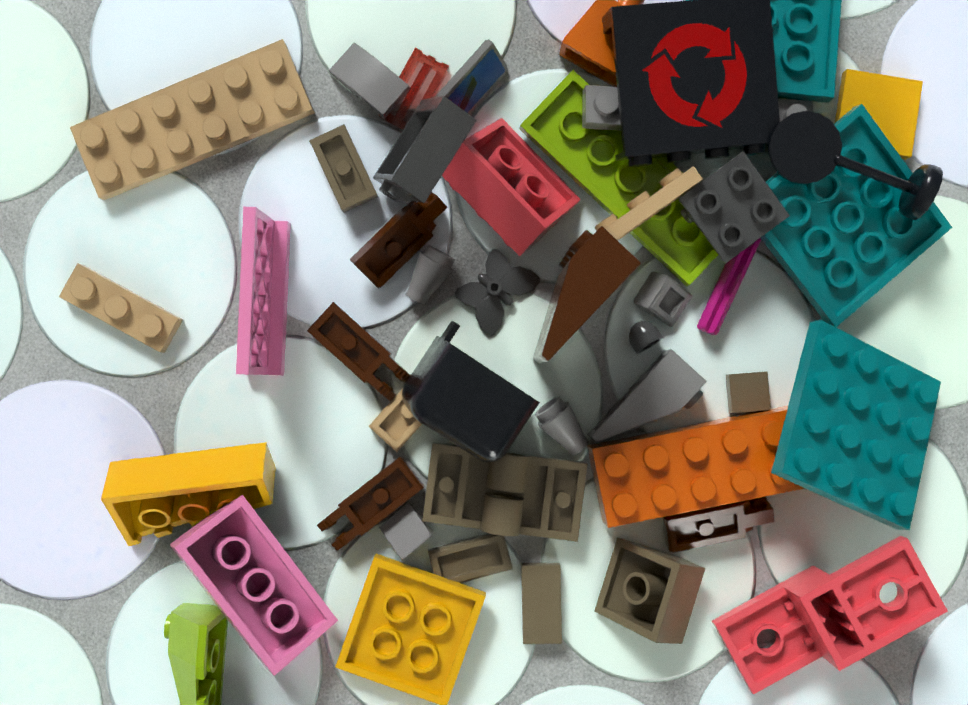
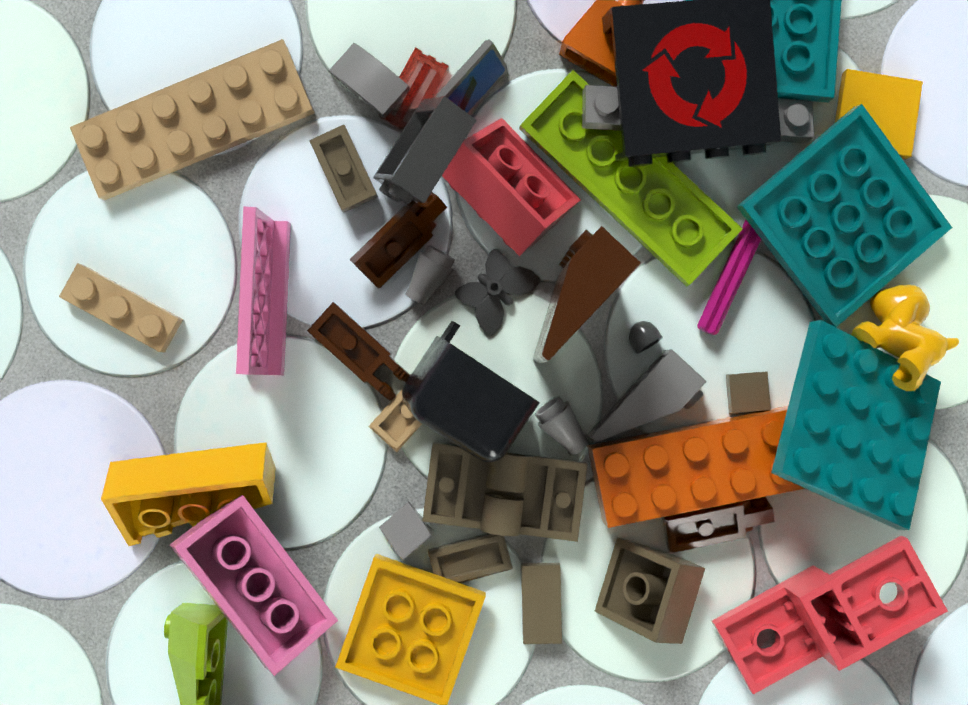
(374, 501): reddish brown hinge -> none
(646, 206): tan plate -> none
(662, 298): light grey slope -> none
(733, 207): dark grey hinge -> none
(809, 147): black piece -> none
(917, 347): none -> yellow animal

